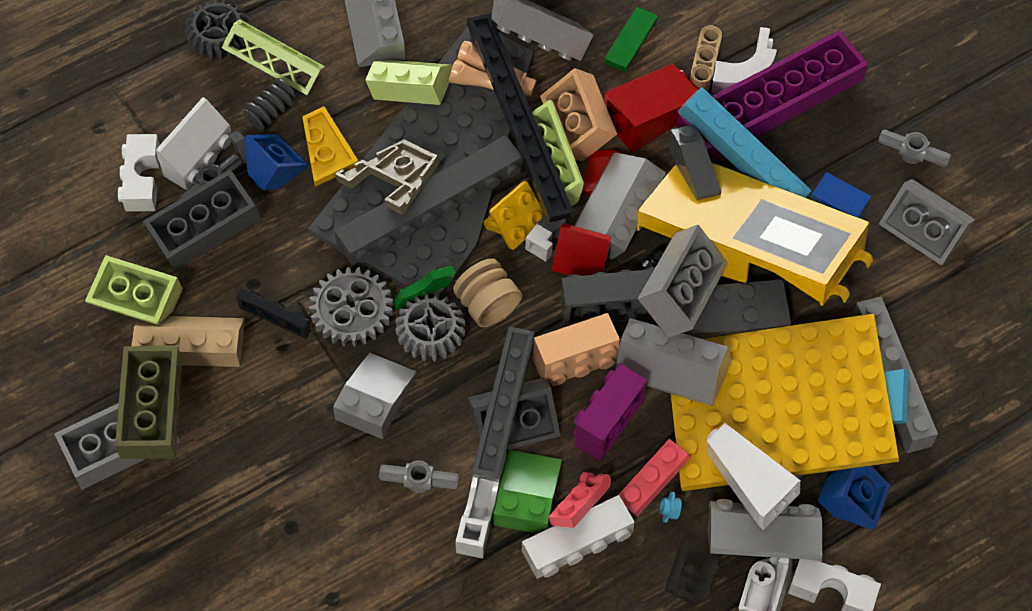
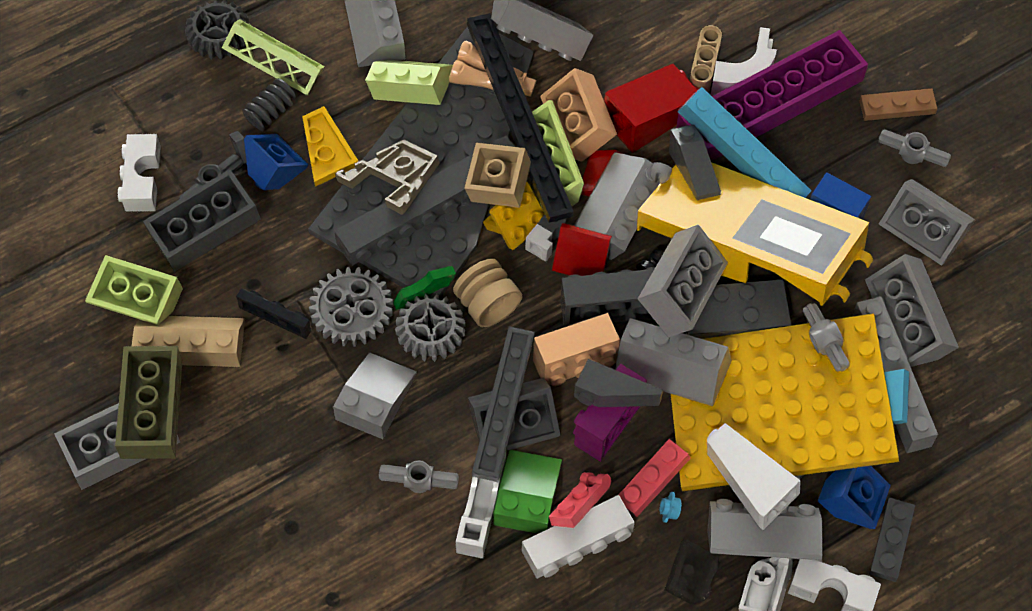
(193, 144): white slope -> none
(497, 175): none -> tan brick
(610, 388): none -> dark grey slope
(631, 39): green tile -> none
(660, 171): none -> light grey hinge
(826, 337): none -> light grey axle
(892, 539): none -> dark grey plate
(898, 104): none -> medium nougat plate
(913, 310): none -> light grey slope

